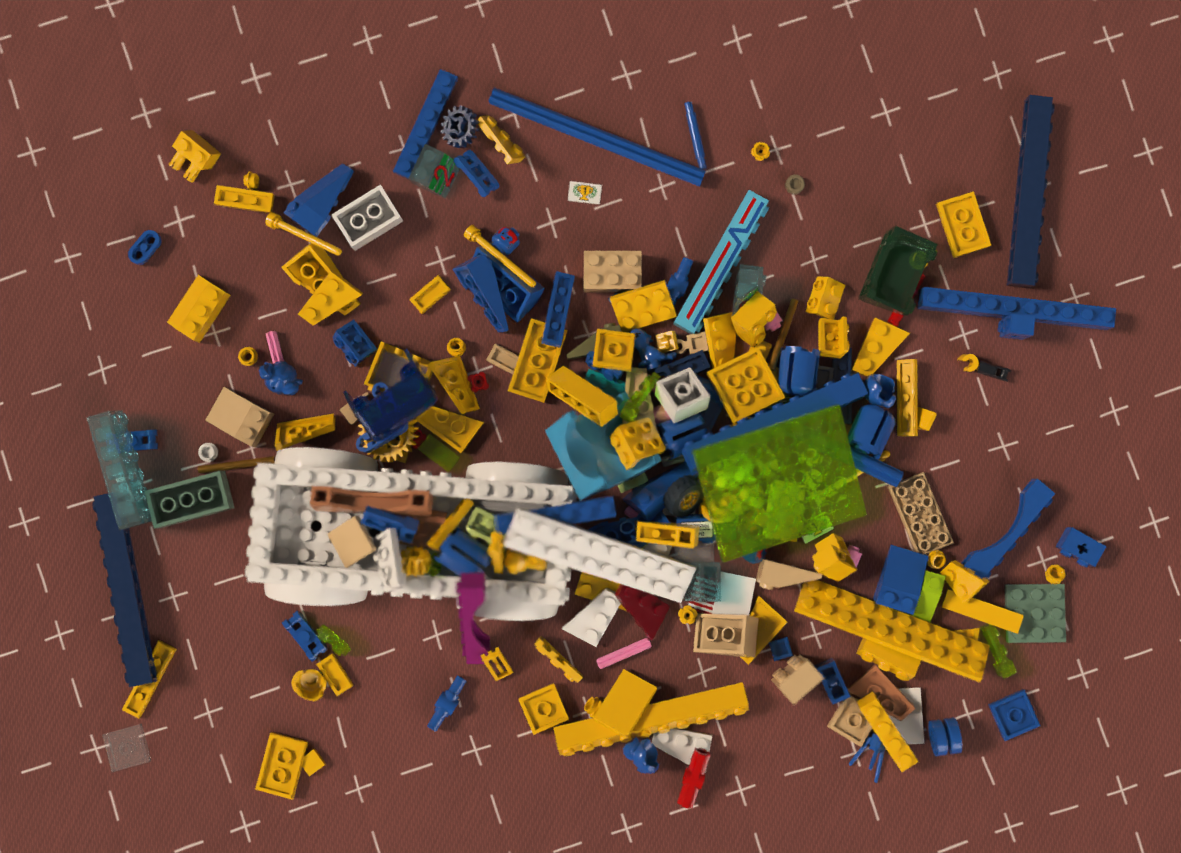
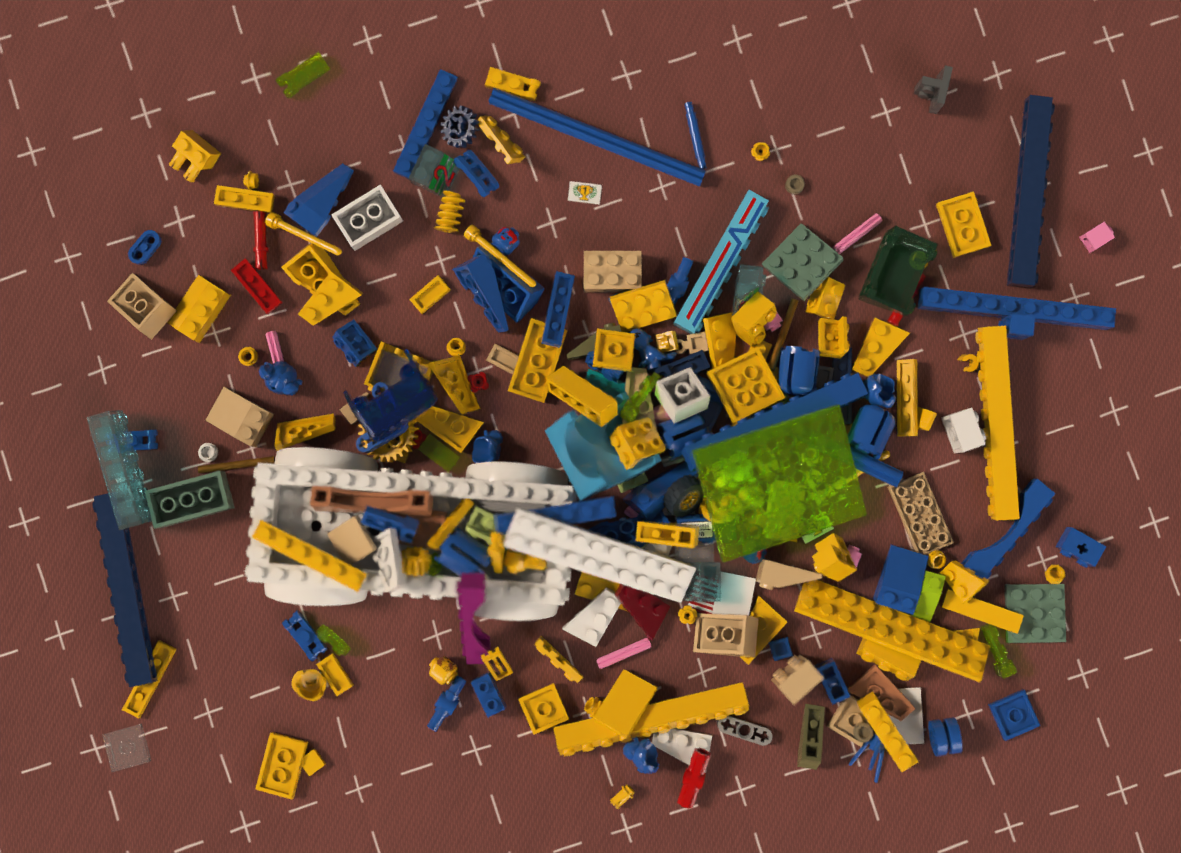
(141, 306): none -> tan slope
(256, 286): none -> red plate
(260, 240): none -> red pin
(303, 74): none -> clear neon green plate
(309, 555): none -> yellow plate
(443, 670): none -> yellow head
(449, 212): none -> yellow piece
(487, 447): none -> blue hair
(488, 694): none -> blue brick
(512, 83): none -> yellow plate
(622, 796): none -> yellow pin
(729, 730): none -> light grey beam
(802, 262): none -> sand green plate
(811, 737): none -> olive slope
(858, 233): none -> bright pink axle
(863, 732): none -> dark tan tile
(934, 89): none -> dark grey bracket
(963, 430): none -> white brick
(998, 423): none -> yellow brick
(1097, 236): none -> bright pink brick

